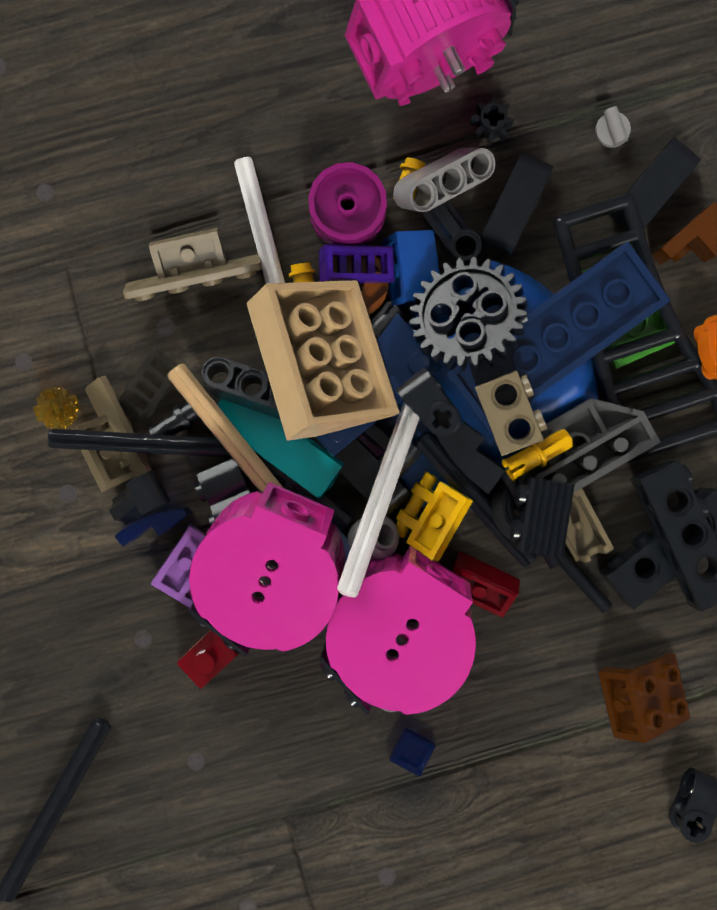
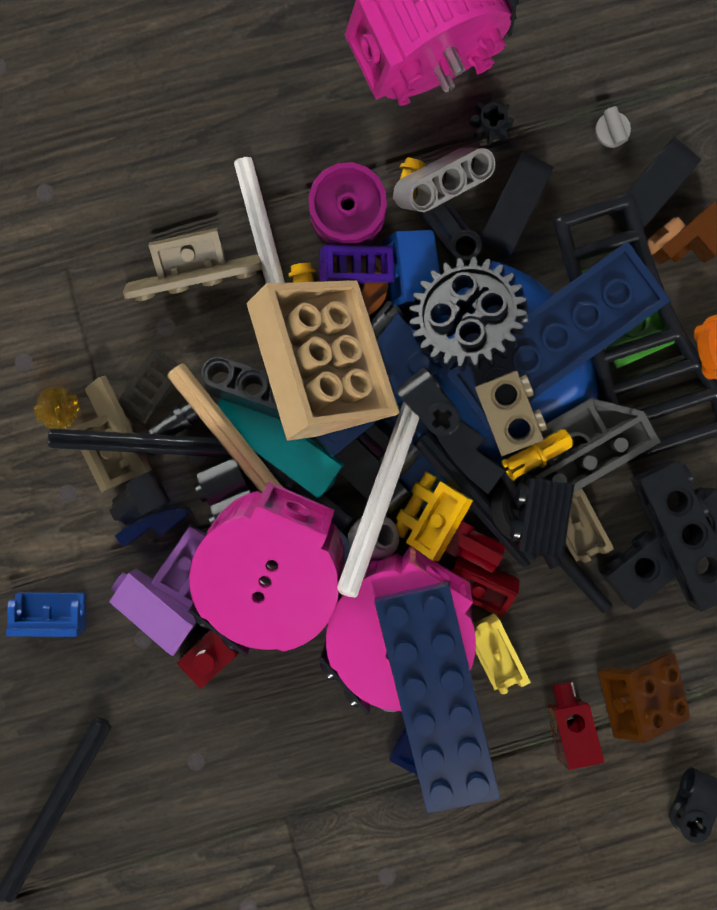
(46, 614): none -> blue hinge
(153, 610): none -> medium lavender slope
(437, 697): none -> dark blue plate
(475, 547): none -> dark red piece
(498, 655): none -> light yellow hinge
(577, 743): none -> dark red torso
(665, 234): none -> medium nougat tile

